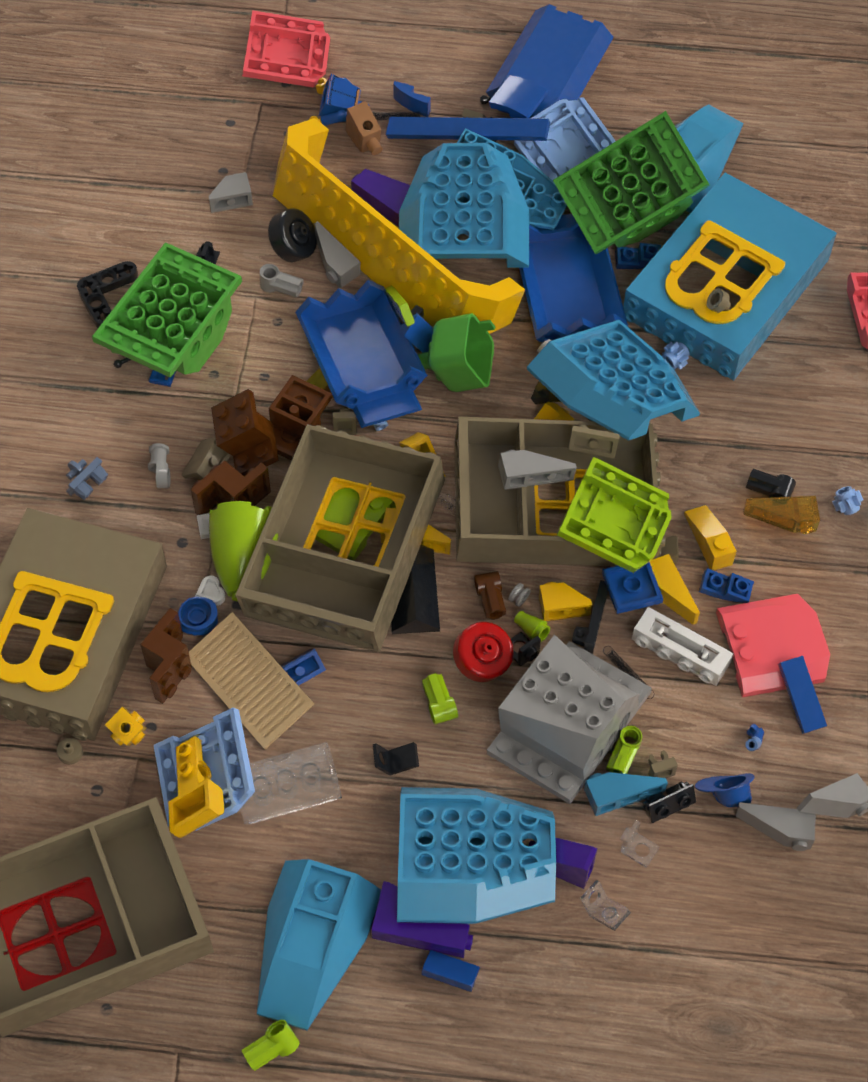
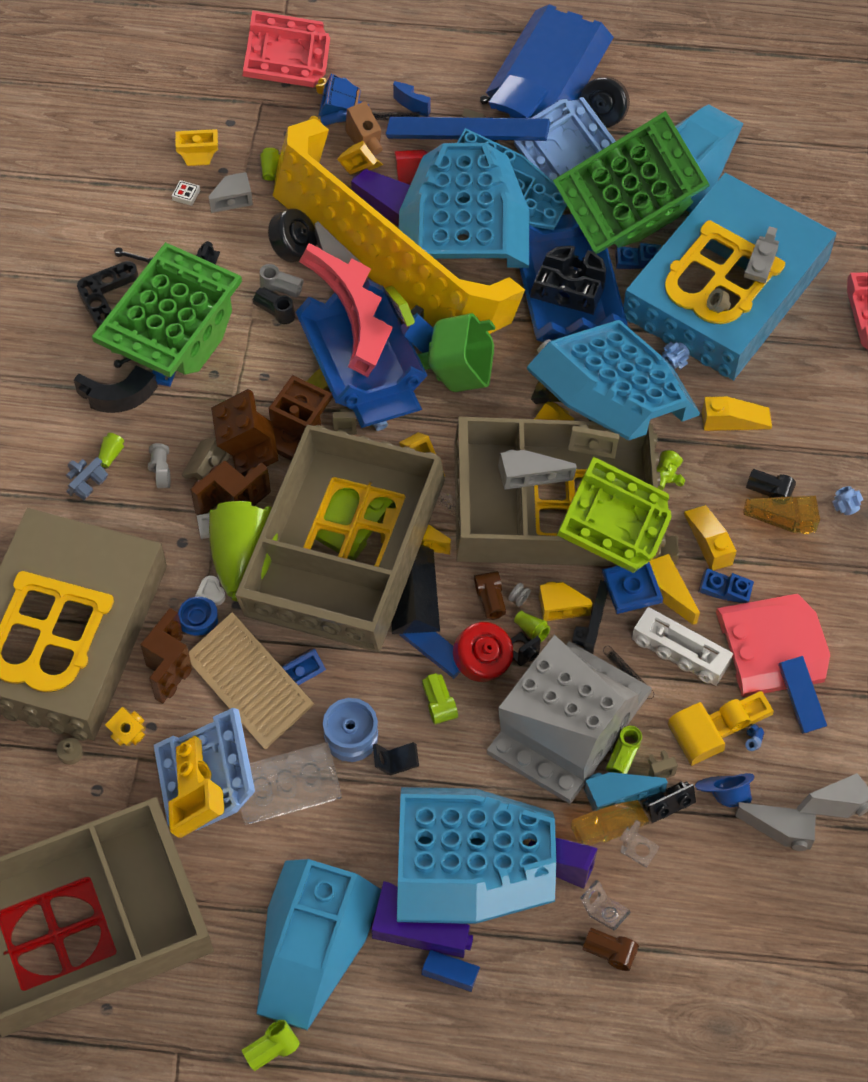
(110, 448): none -> lime cone
(119, 252): none -> black hinge
(119, 396): none -> black arch
(186, 193): none -> white tile
(196, 146): none -> yellow slope
(269, 163): none -> lime cone
(279, 306): none -> black piece
(350, 729): none -> medium blue wheel
(358, 158): none -> yellow slope
(360, 304): none -> coral arch
(407, 164): none -> red slope
(435, 649): none -> blue tile
(558, 276): none -> black connector
(607, 99): none -> black wheel
(608, 822): none -> clear yellow slope
(618, 951): none -> reddish brown piece
(667, 466): none -> lime piece
(702, 733): none -> yellow plate
(734, 414): none -> yellow slope
(762, 257): none -> light grey hinge

